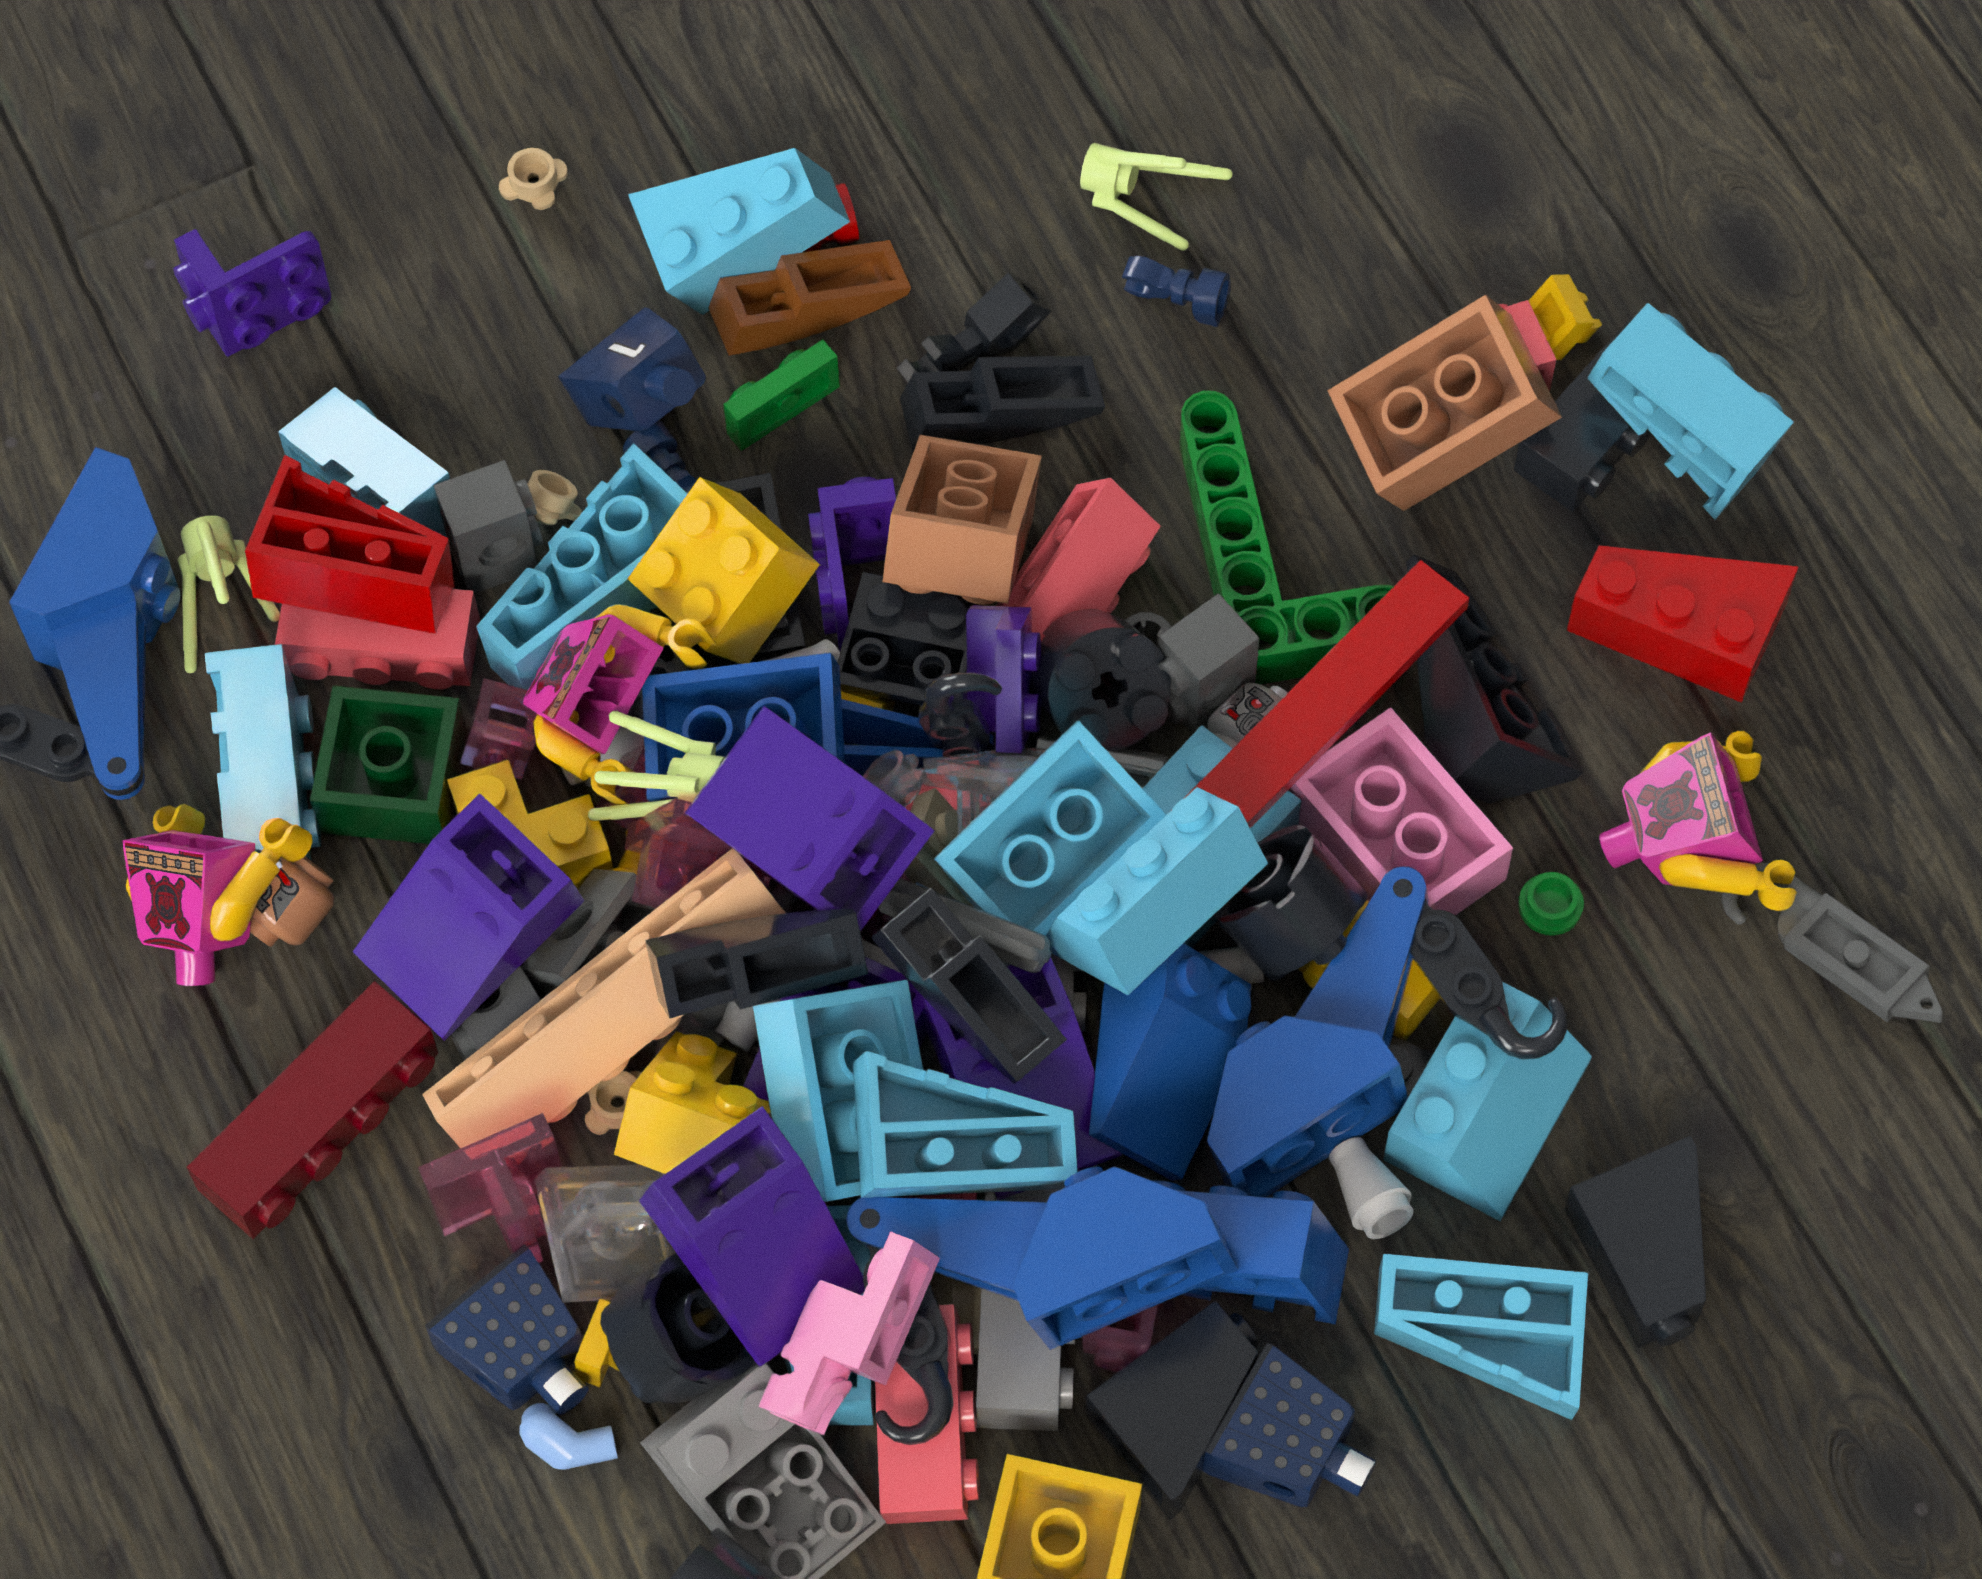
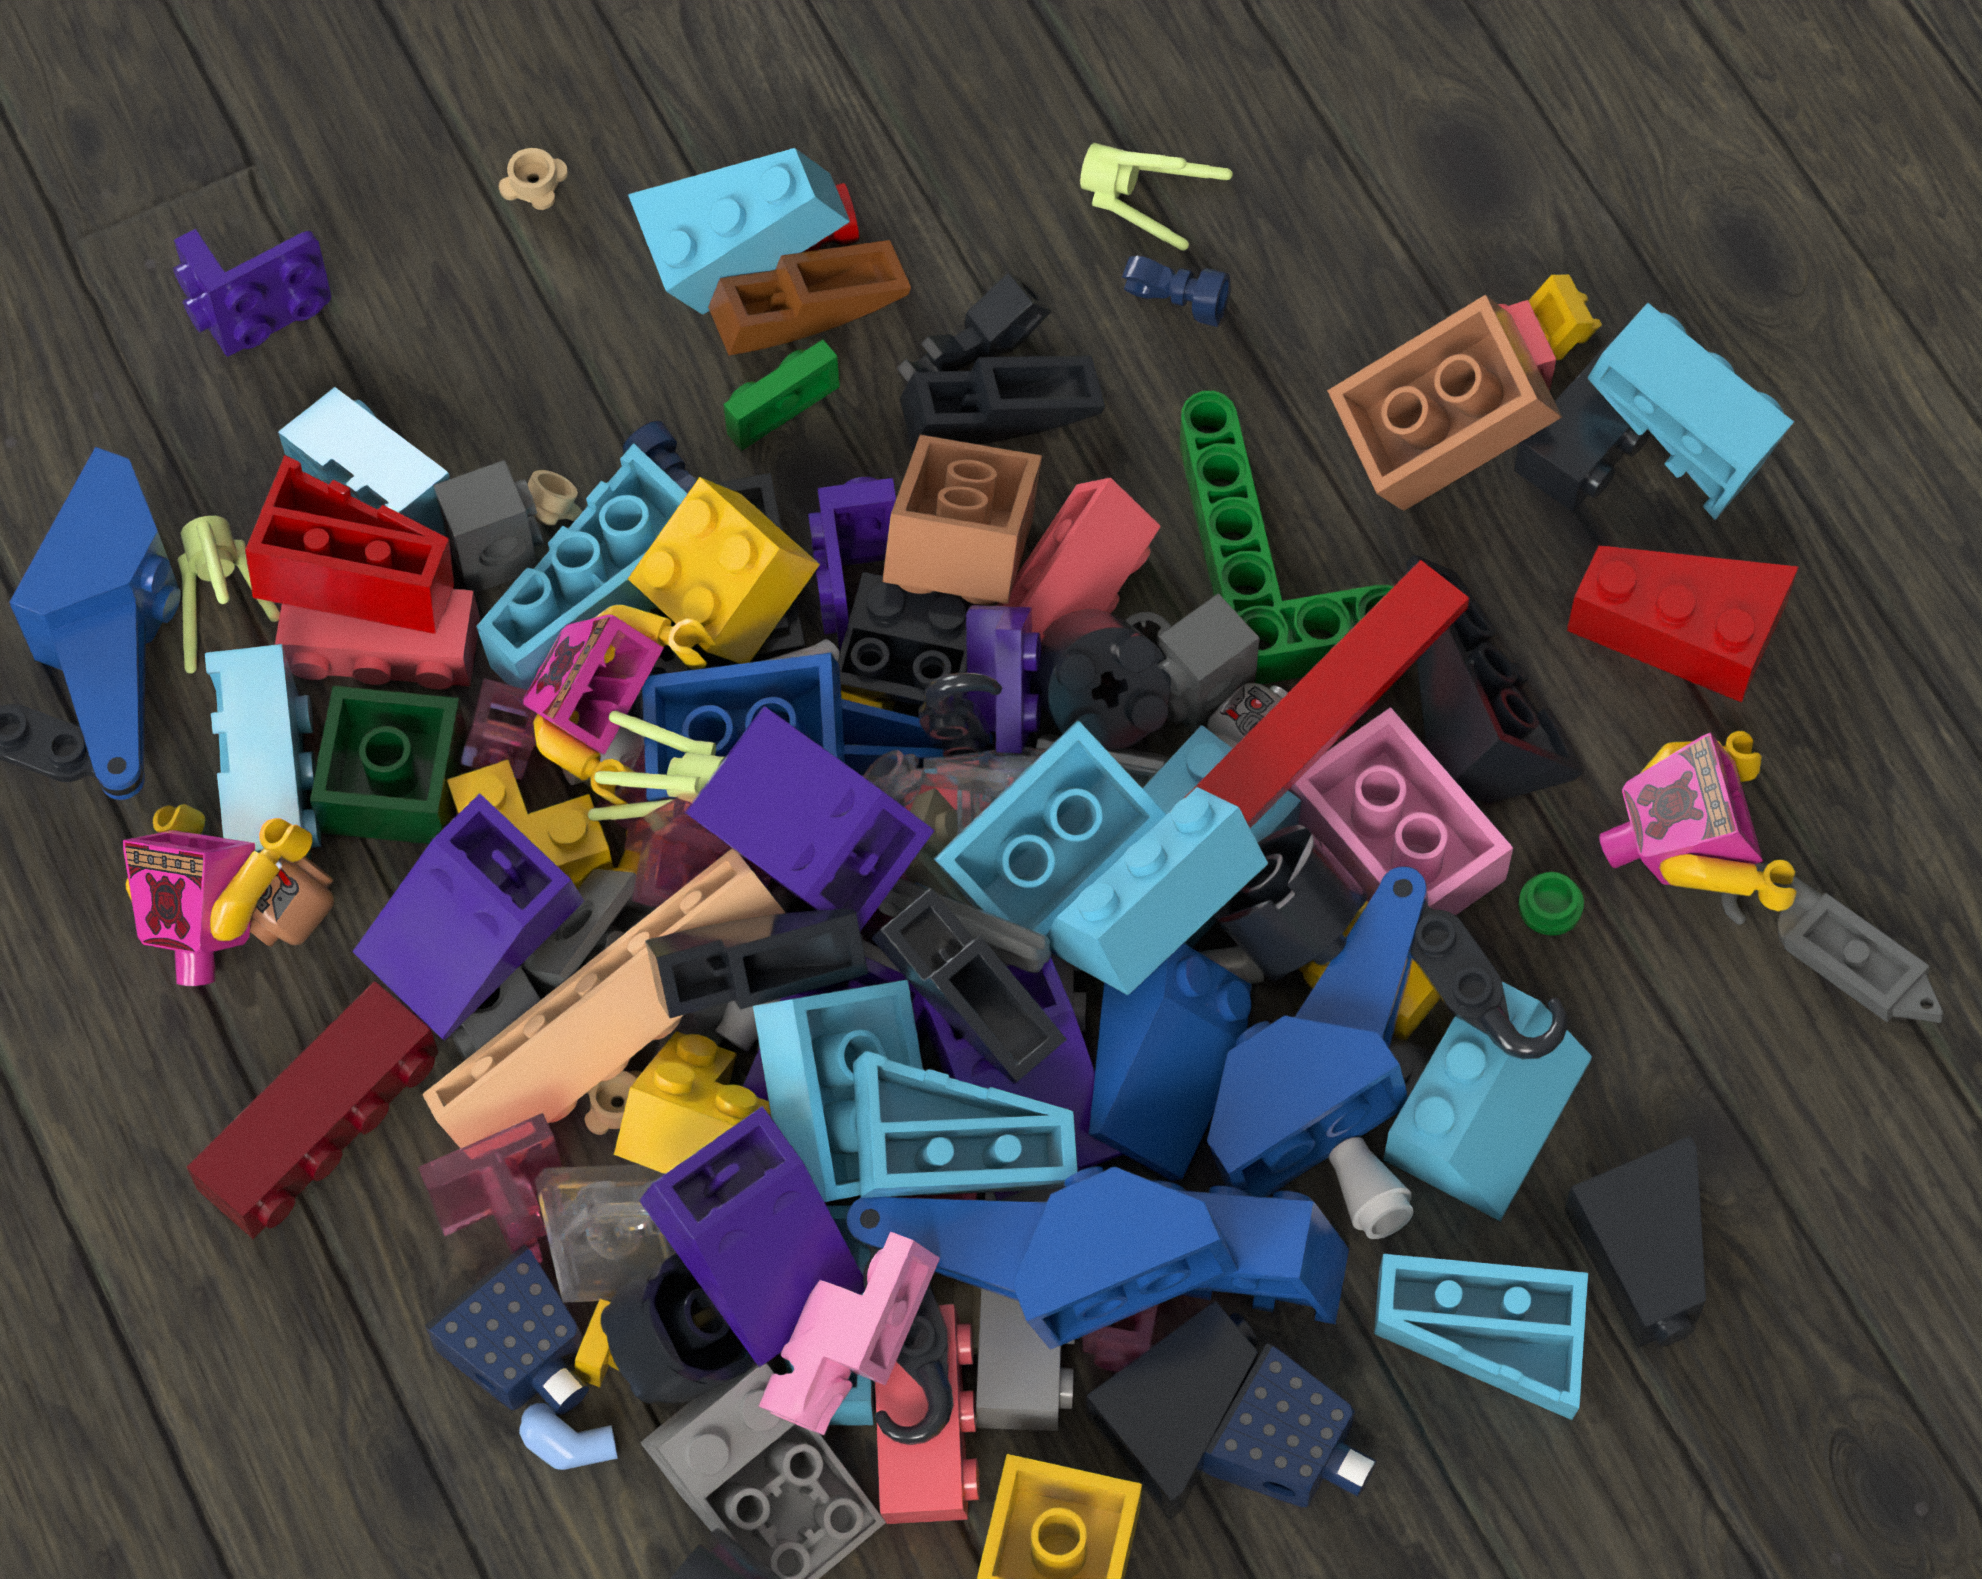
(642, 371): dark blue torso -> none

